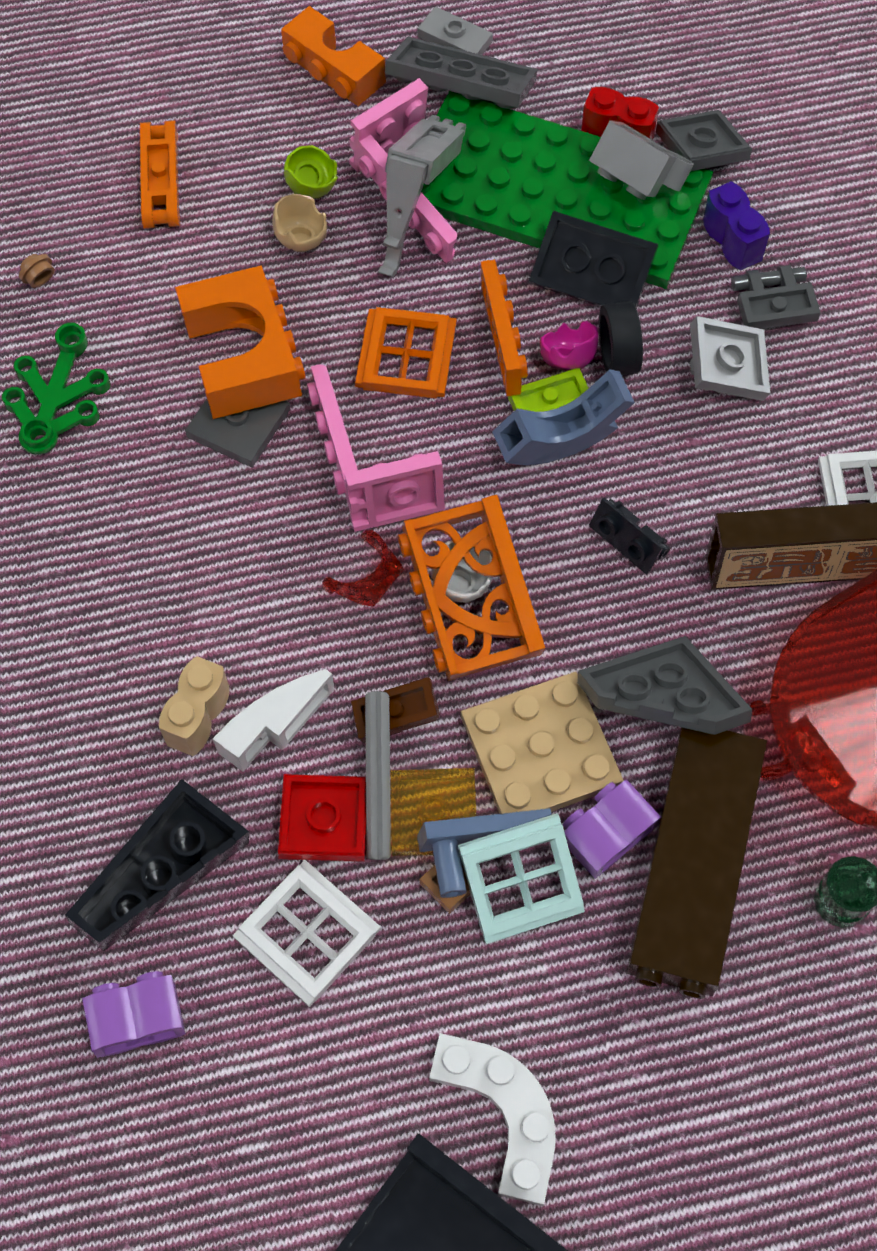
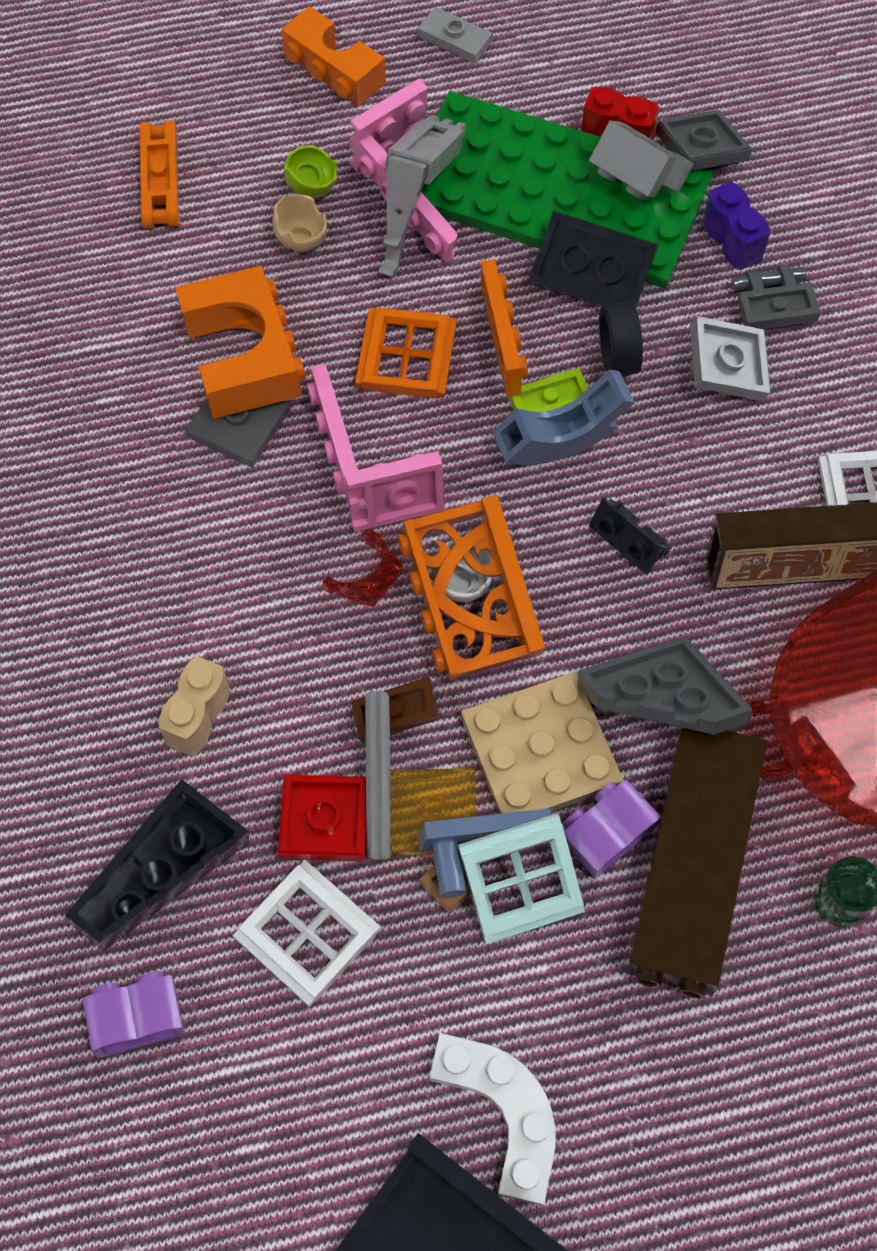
(36, 270): medium nougat plate -> none
(55, 394): green plant -> none
(273, 718): white slope -> none
(461, 72): dark grey plate -> none
(570, 348): dark pink hair -> none

